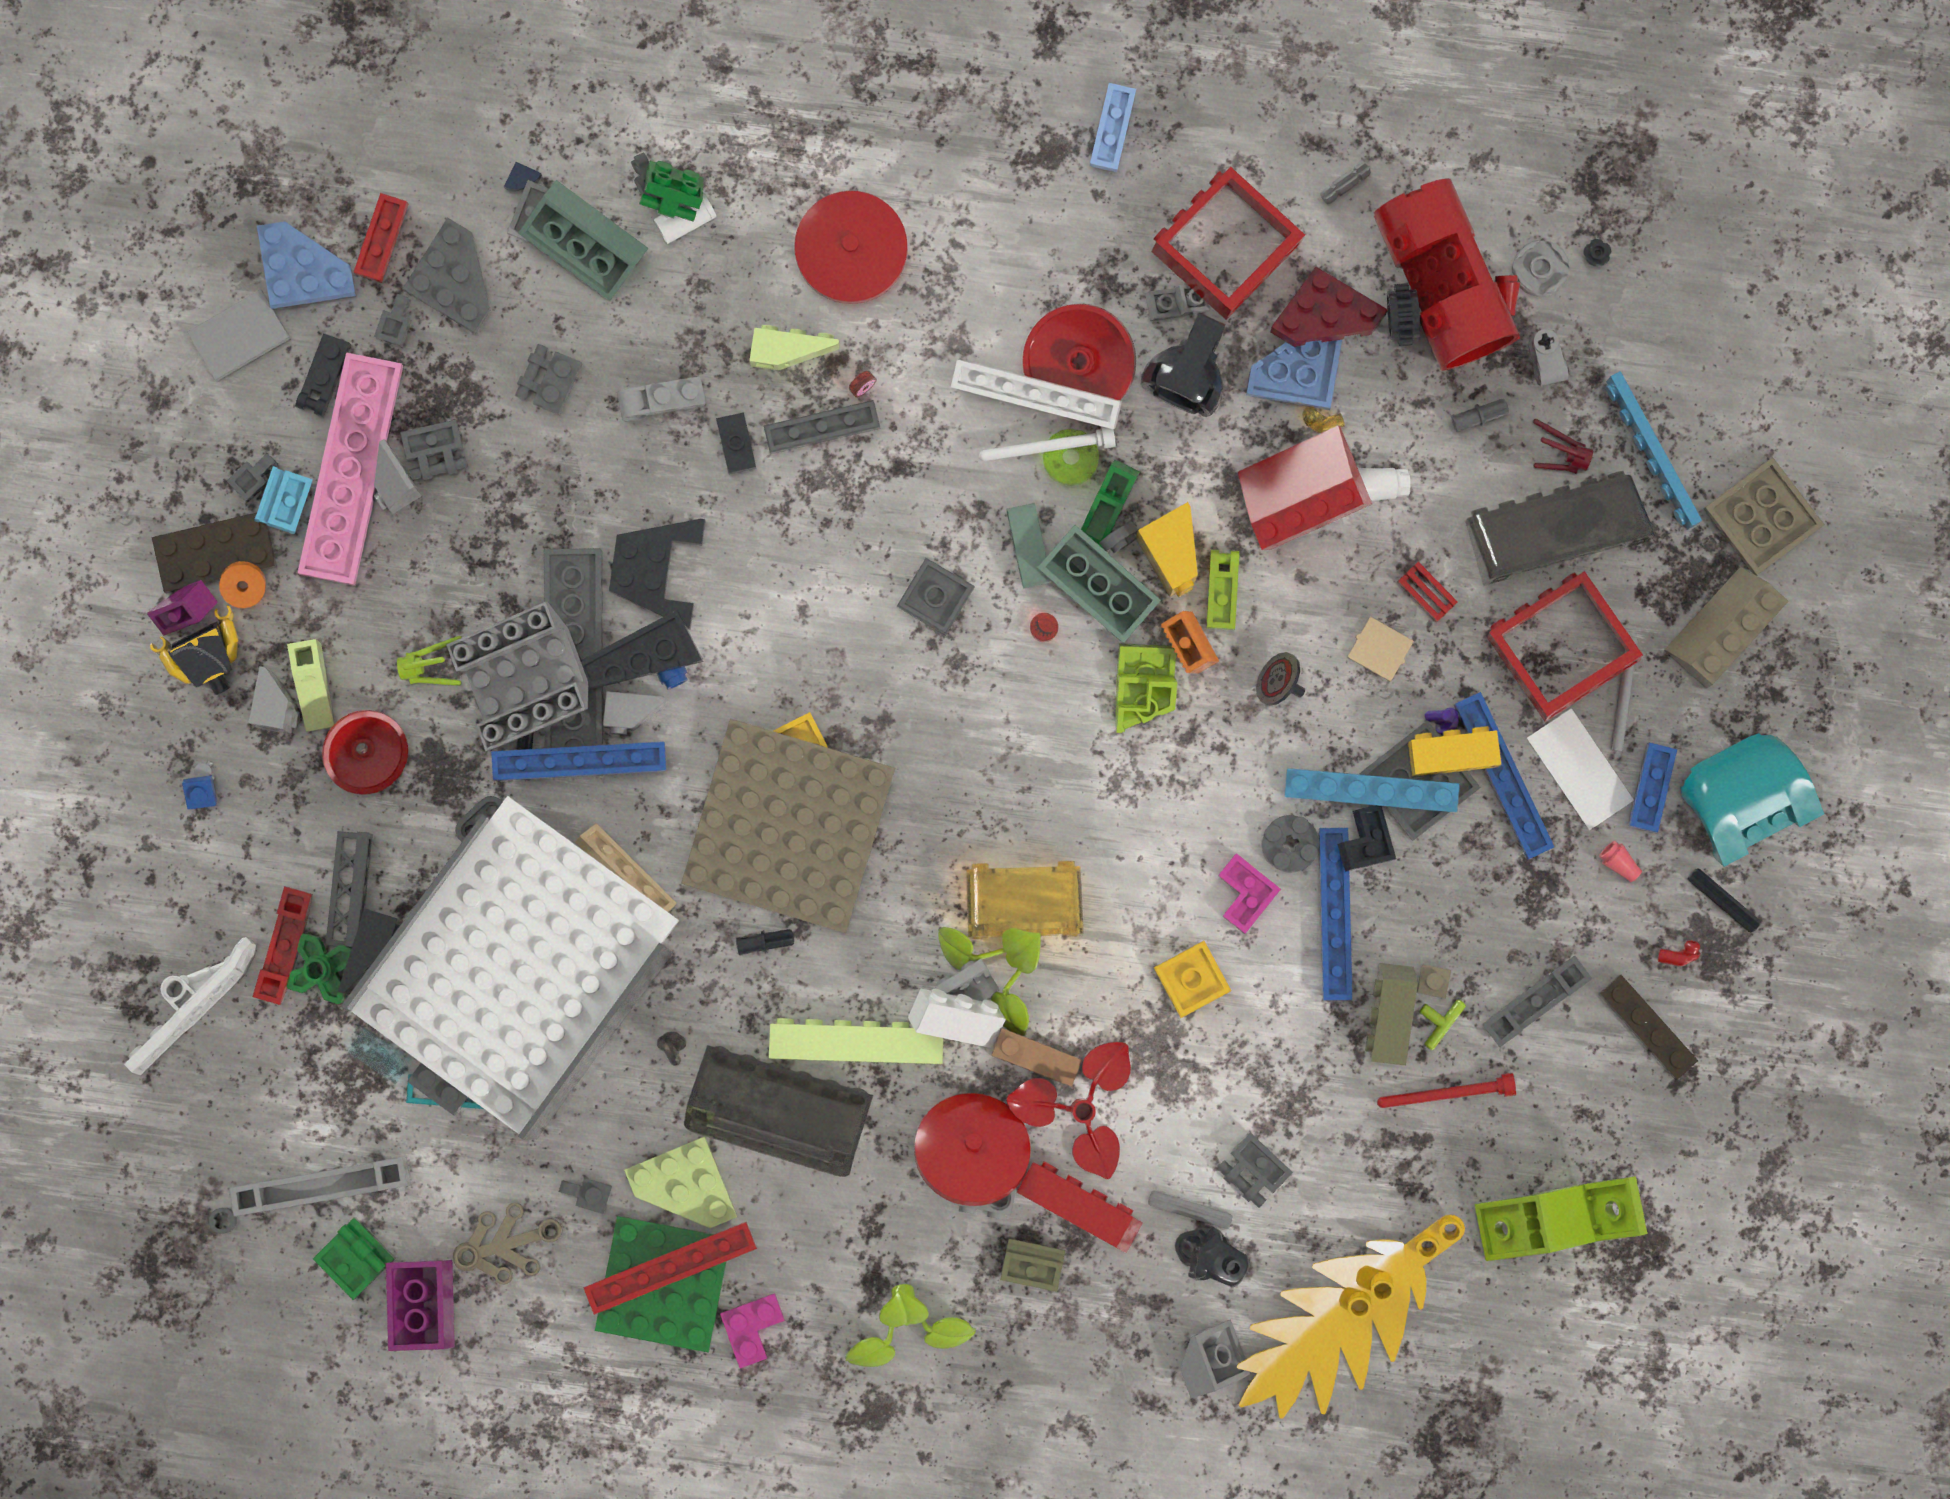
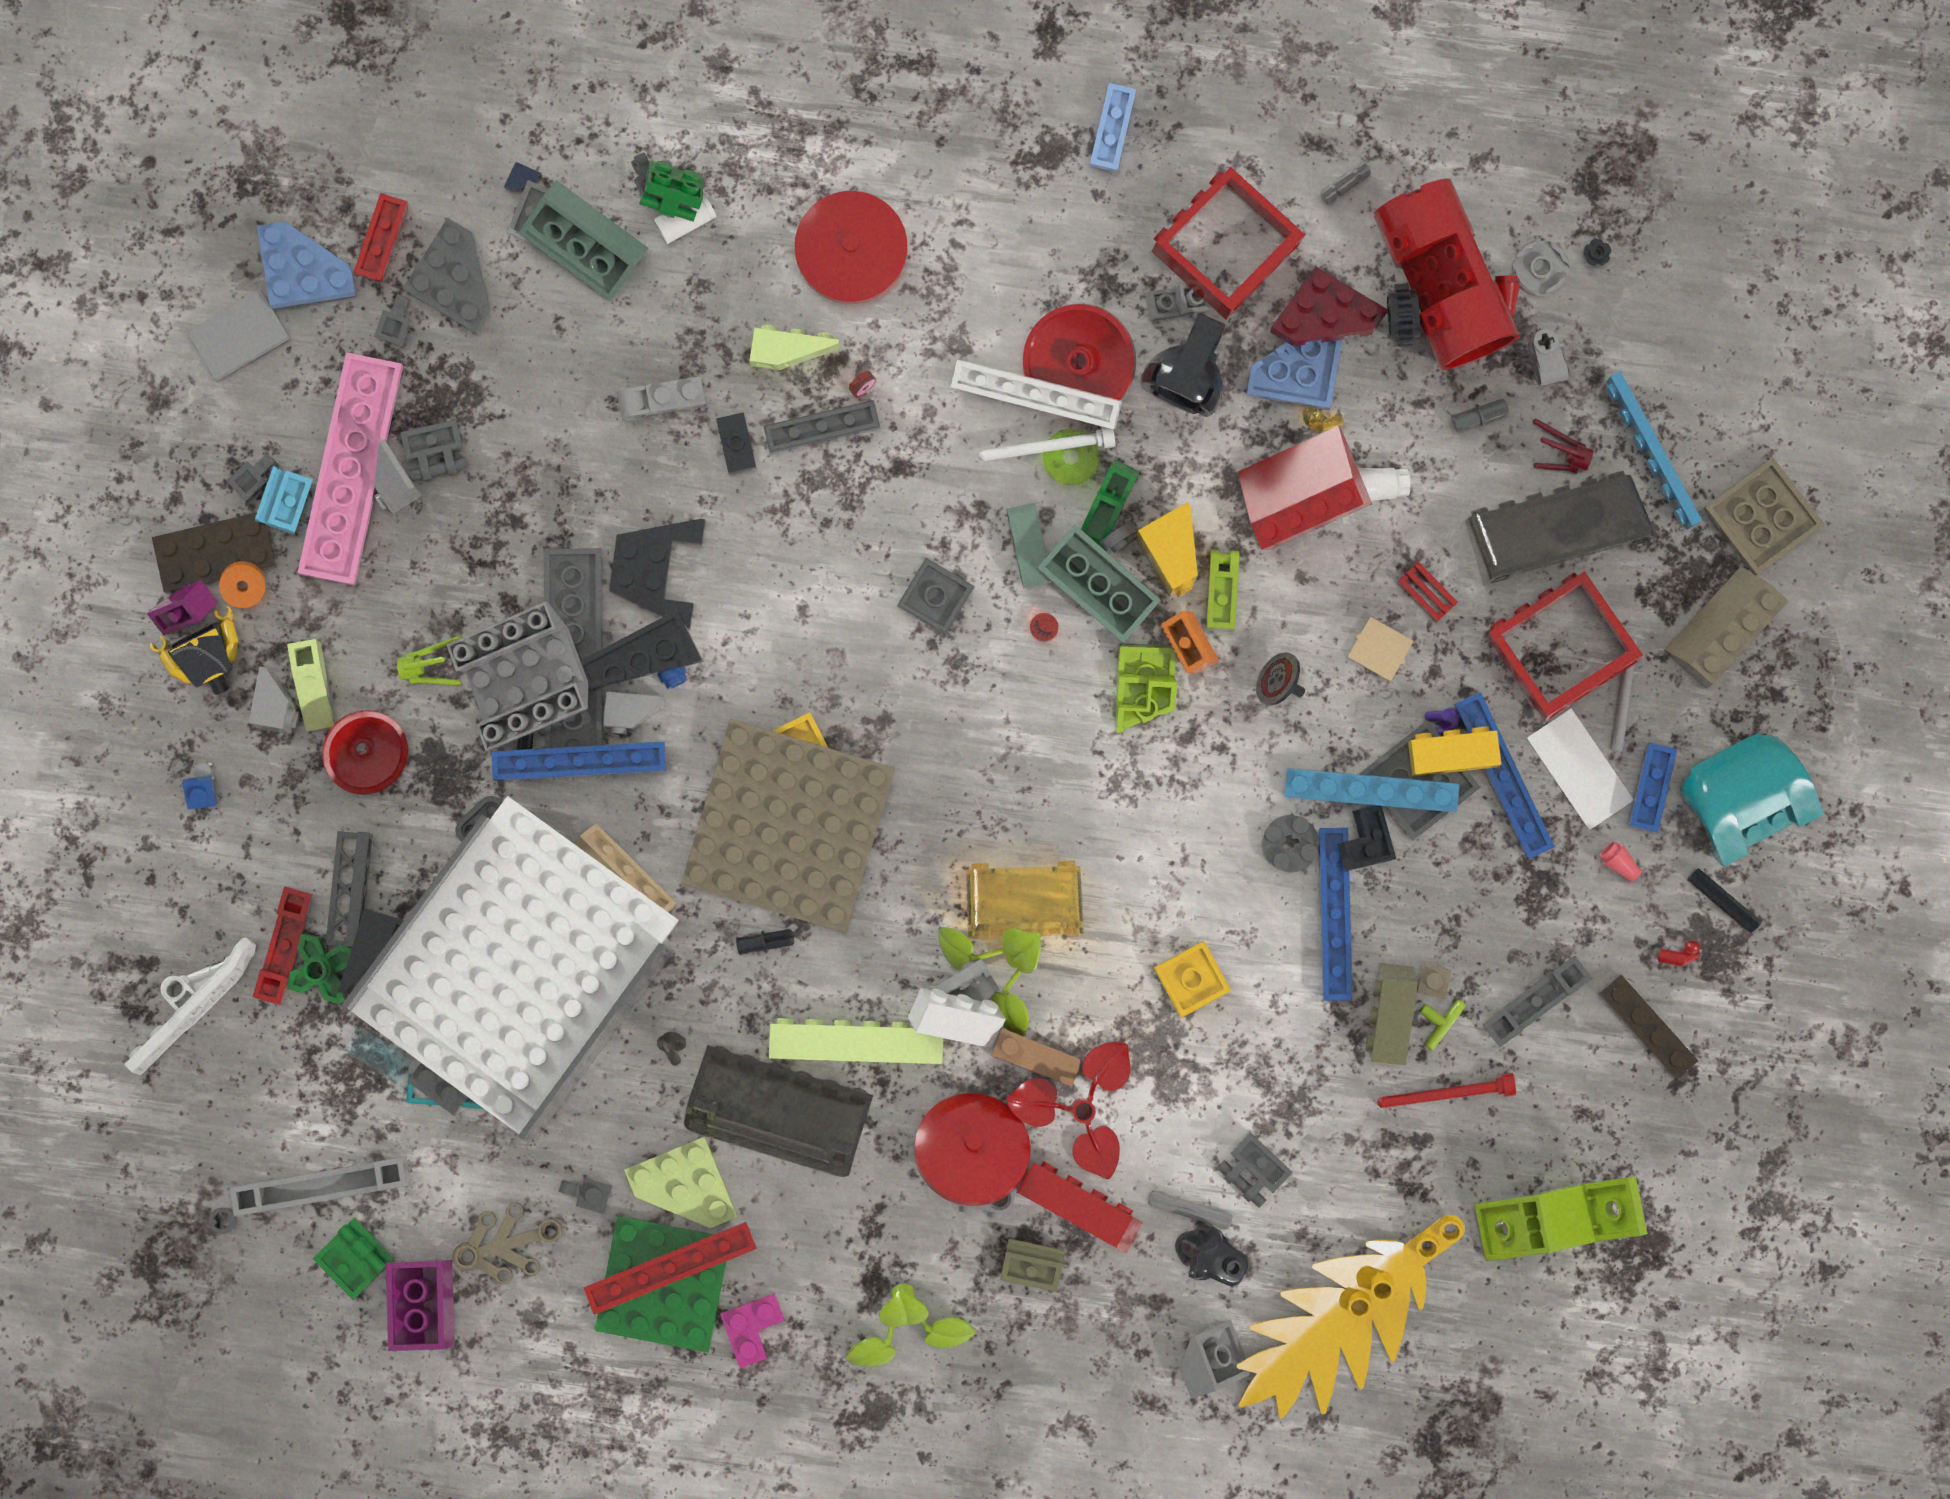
(323, 374): black plate -> none
(556, 383): dark grey plate -> none
(1254, 890): dark pink plate -> none

